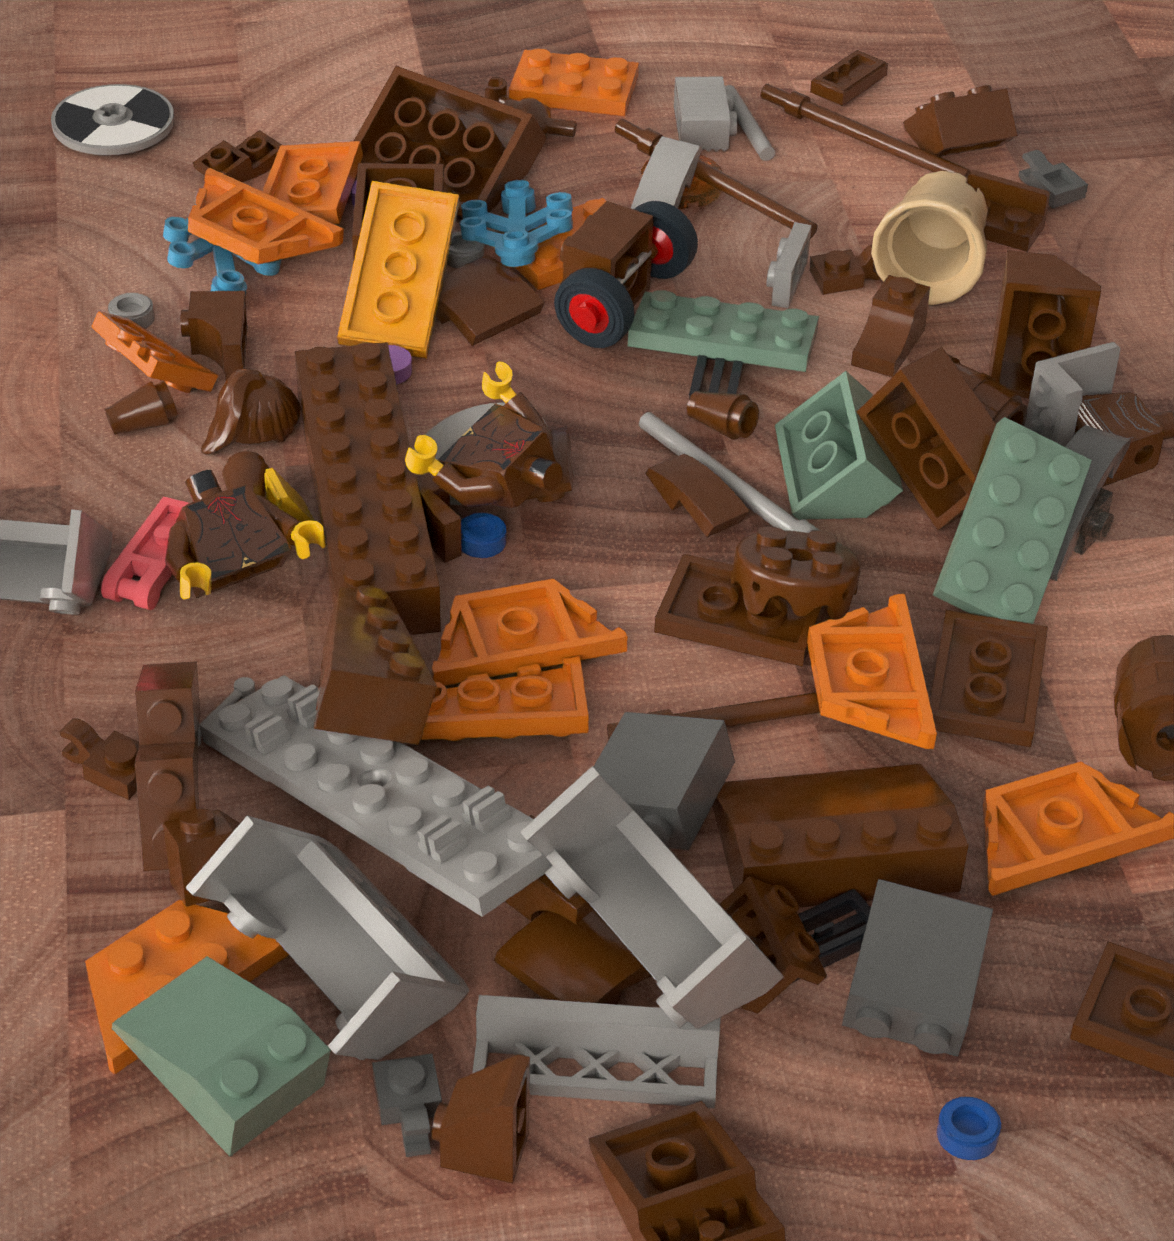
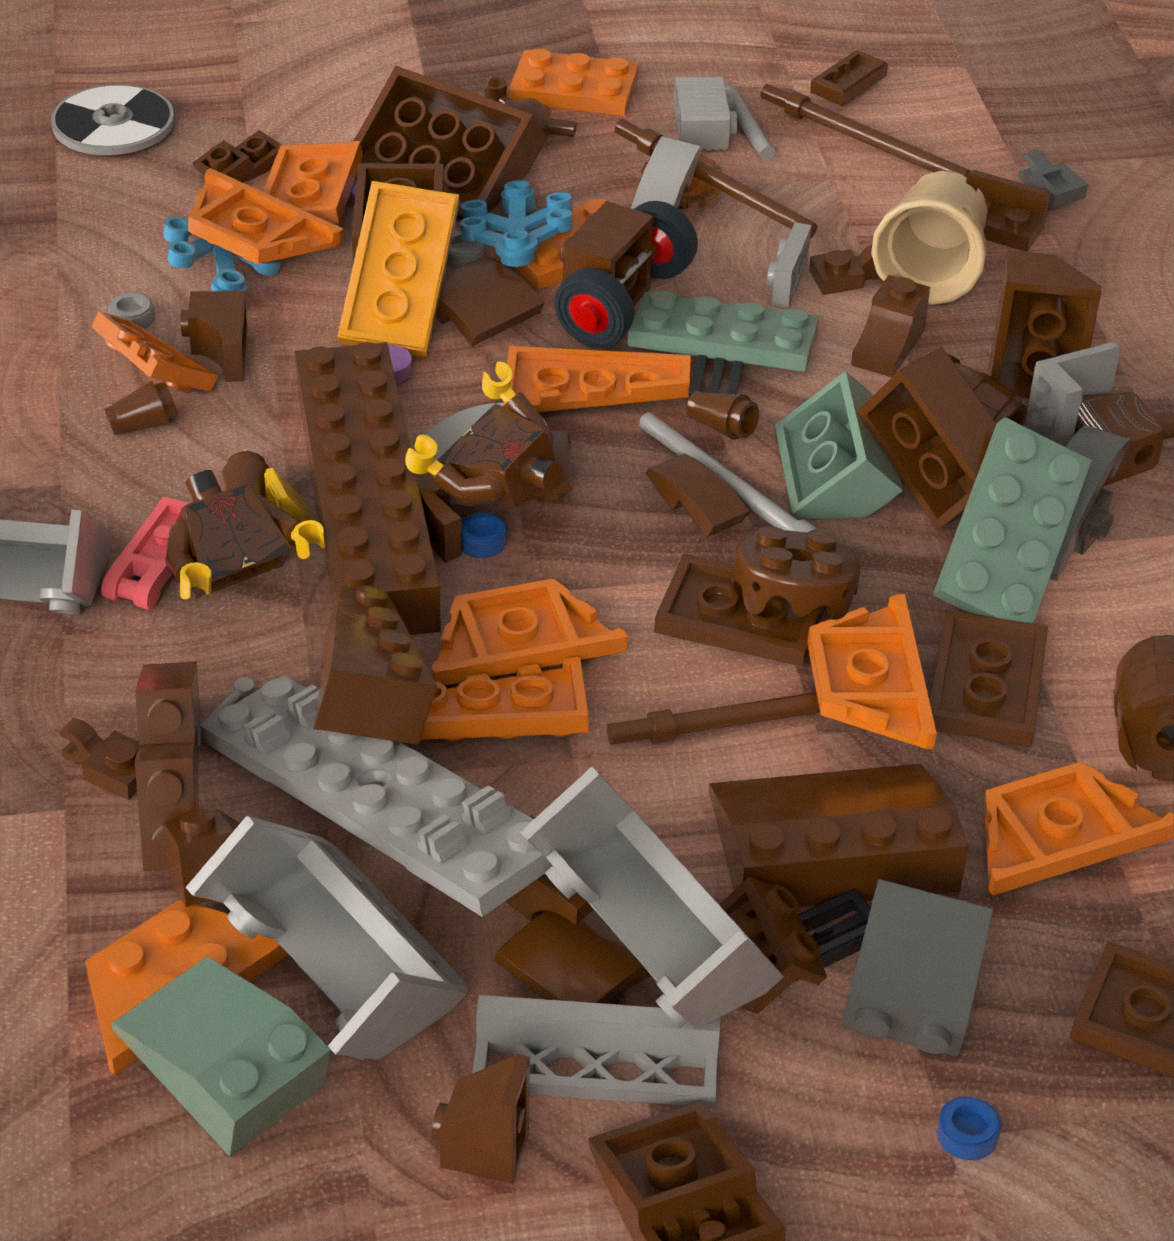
(252, 411): reddish brown hair -> none
(408, 1095): dark grey plate -> none
(593, 378): none -> orange wing
(668, 771): dark grey brick -> none
(963, 122): reddish brown slope -> none

